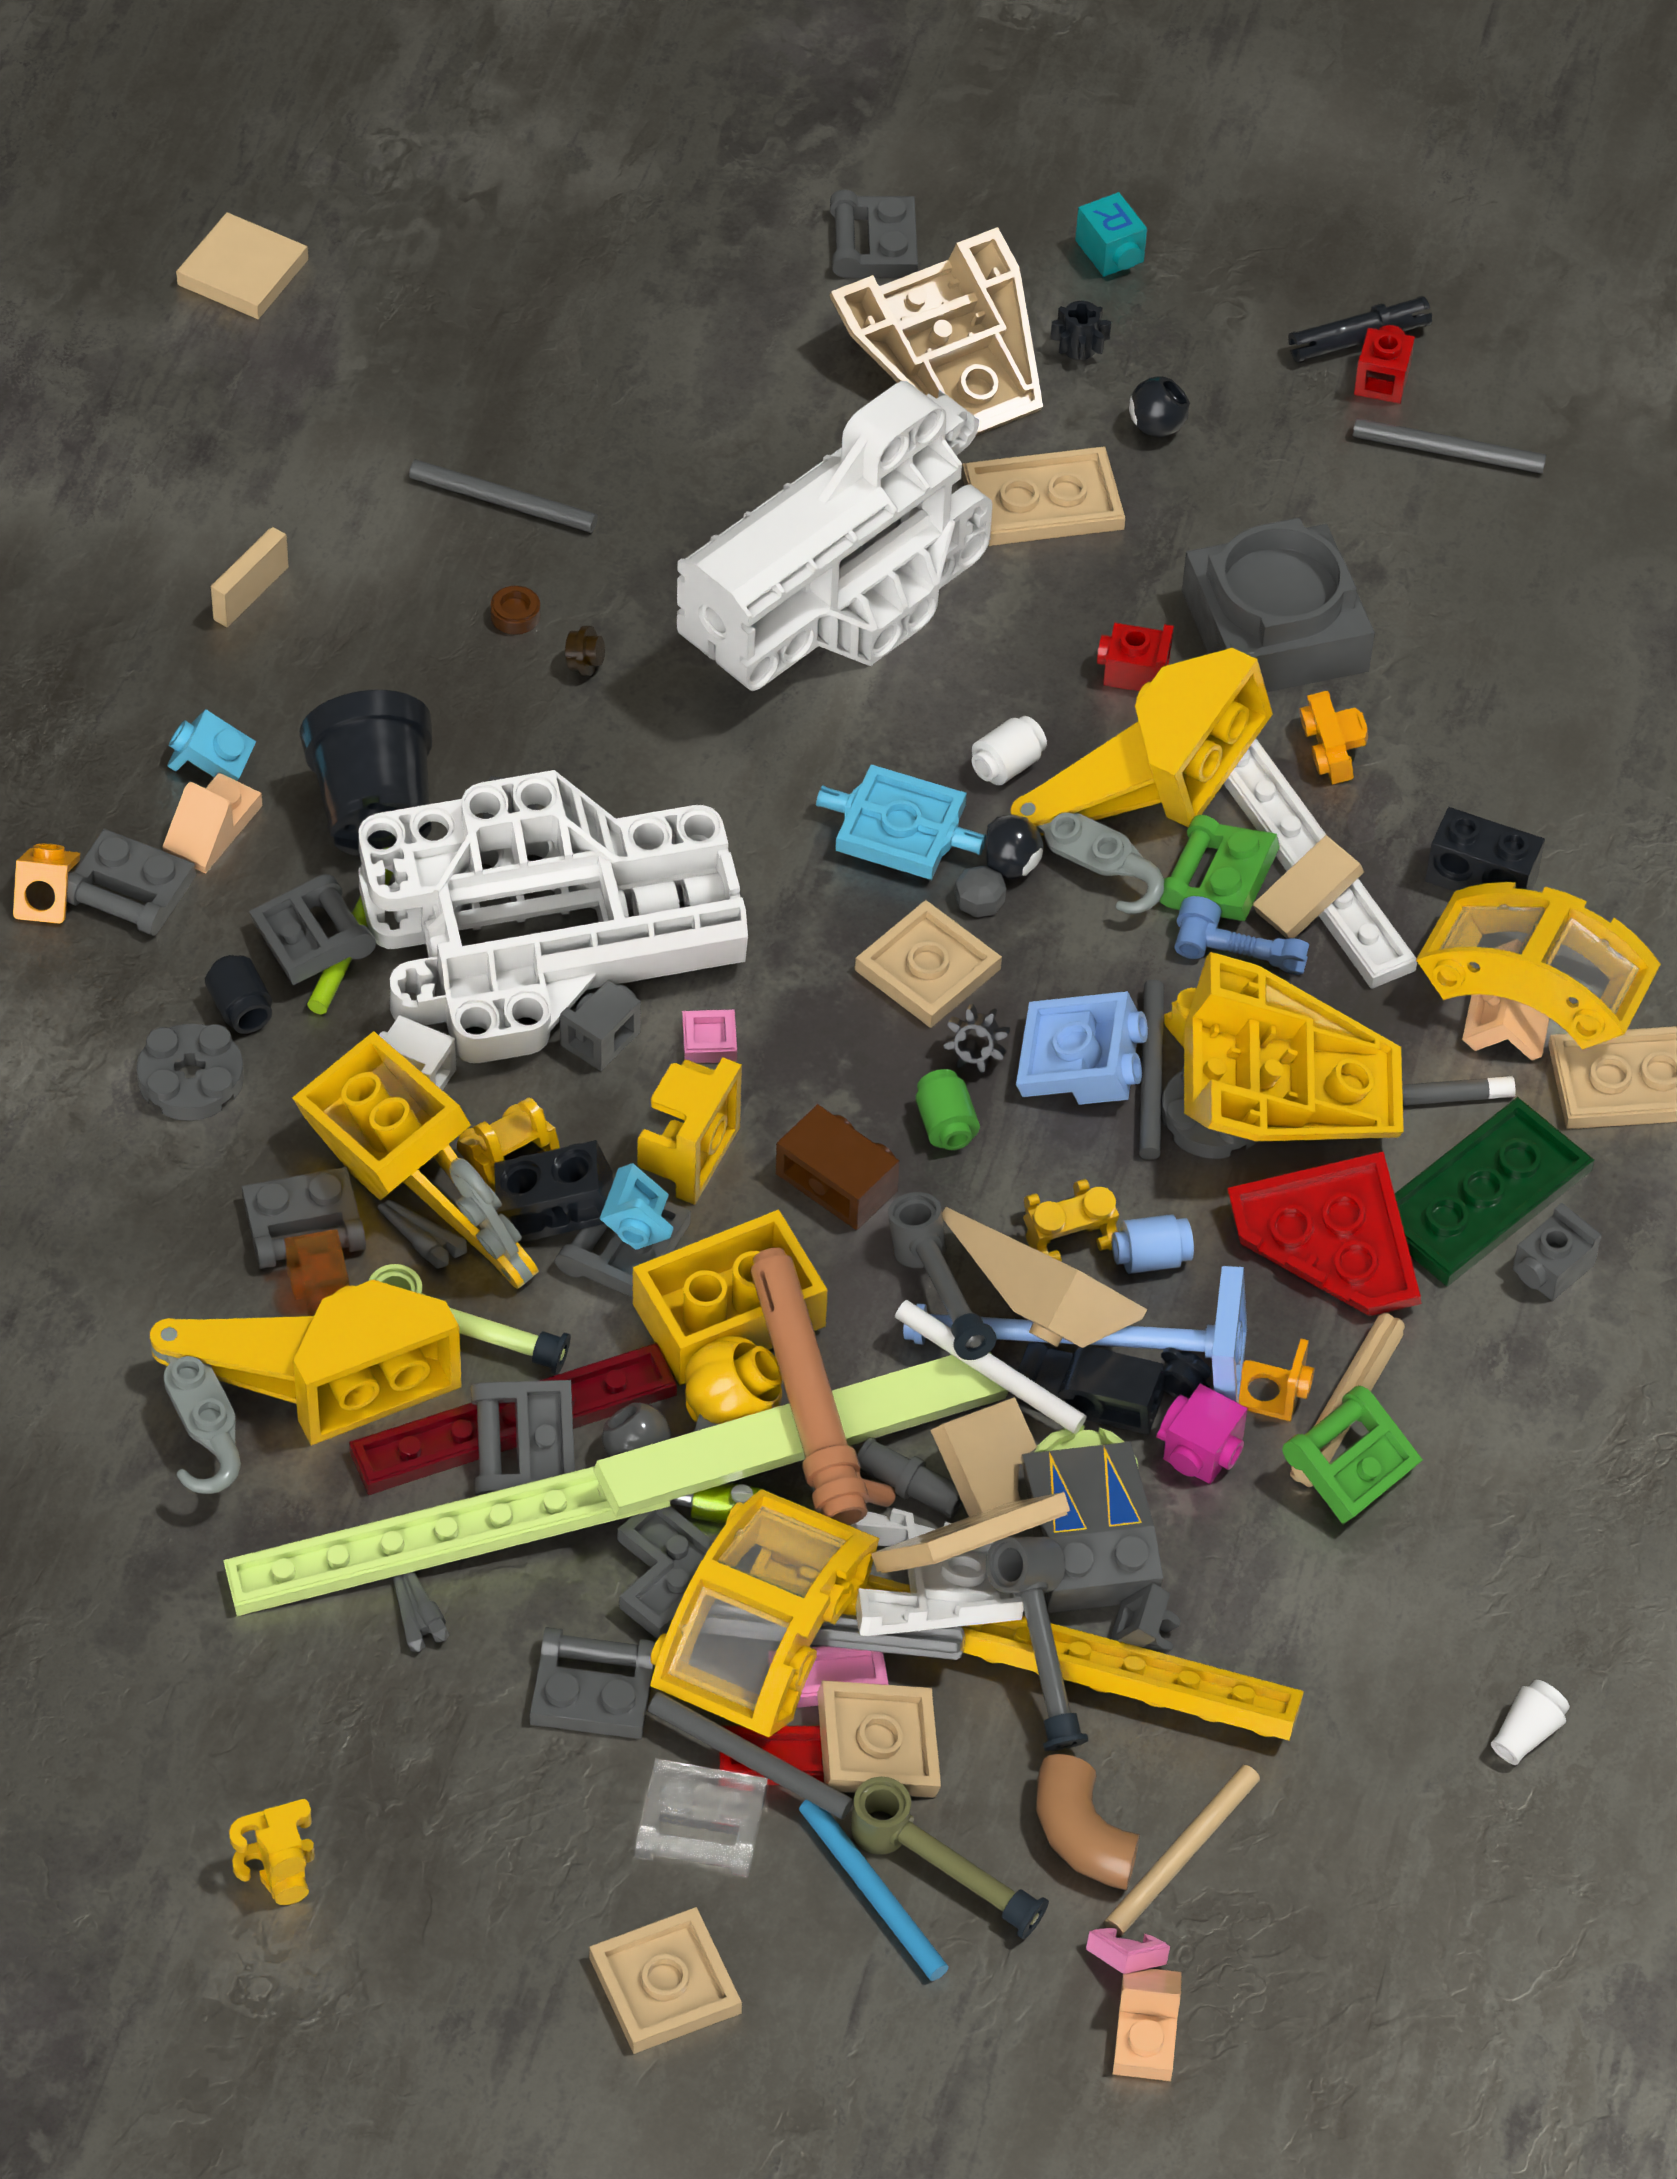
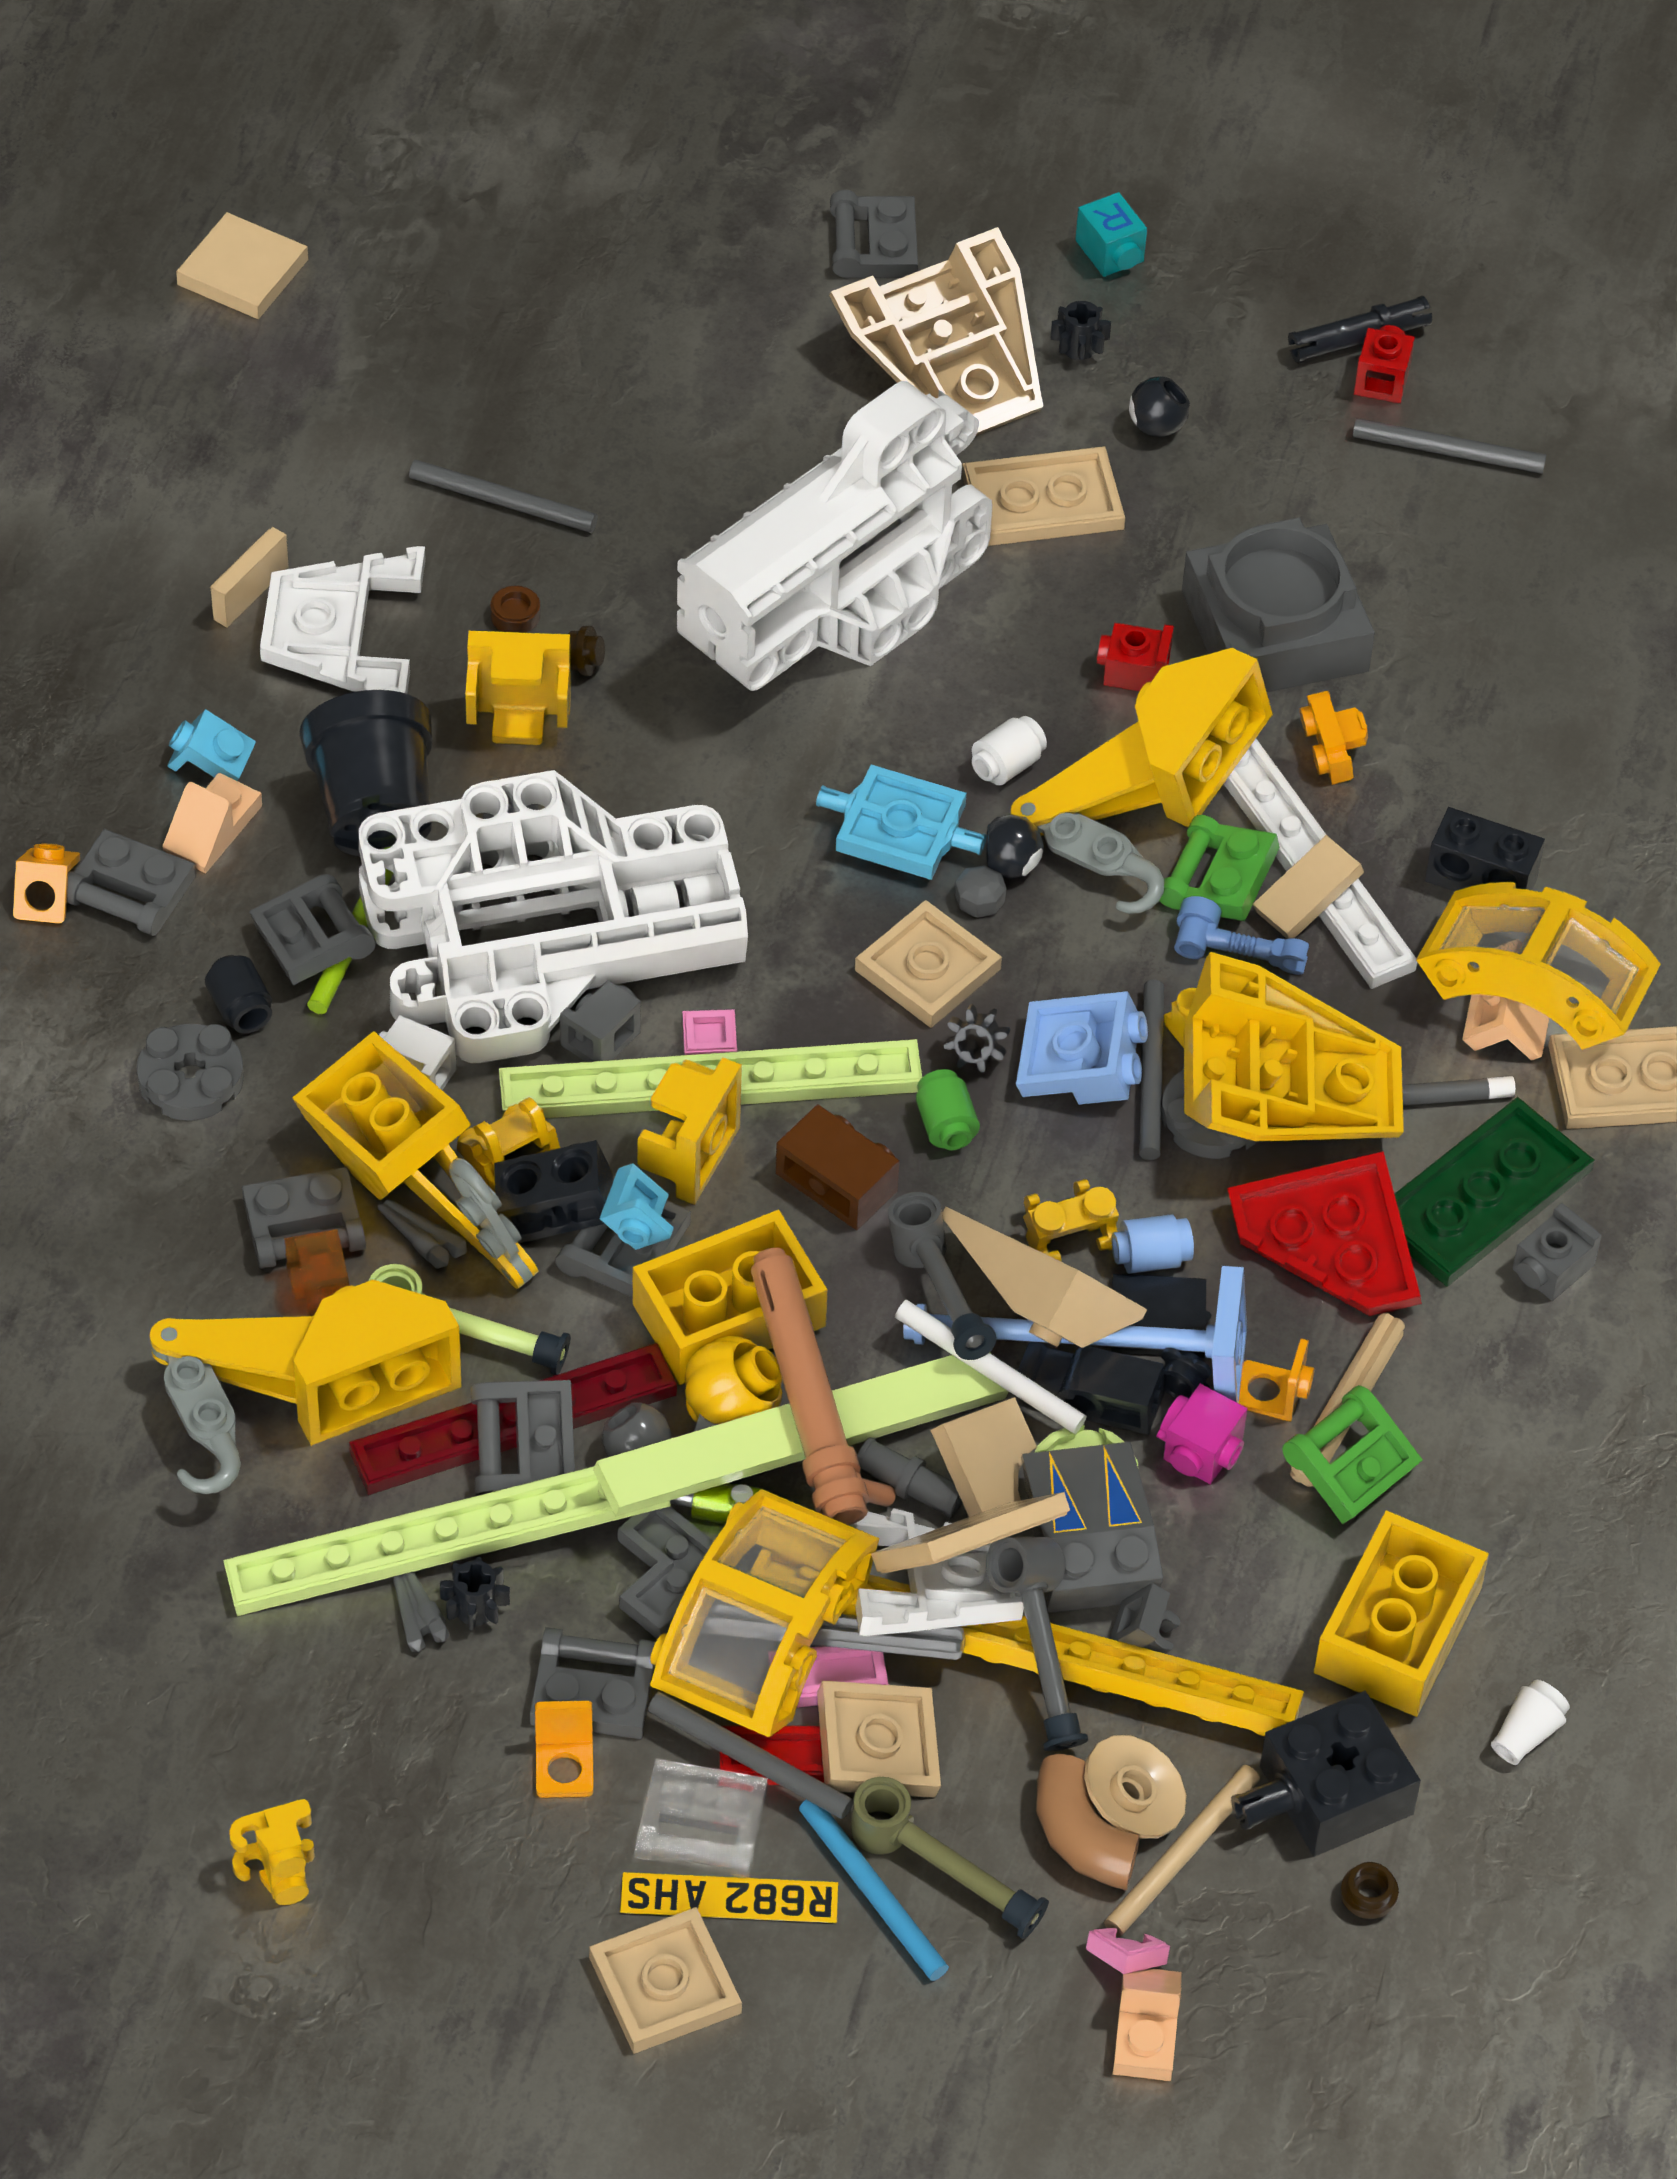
(319, 620): none -> white wing
(475, 1593): none -> black gear
(519, 682): none -> yellow panel
(564, 1732): none -> light orange bracket
(730, 1897): none -> yellow sticker
(765, 1077): none -> yellowish green tile
(1135, 1786): none -> tan dish
(1169, 1304): none -> black piece
(1333, 1776): none -> black brick
(1374, 1877): none -> dark brown plate
(1401, 1613): none -> yellow brick

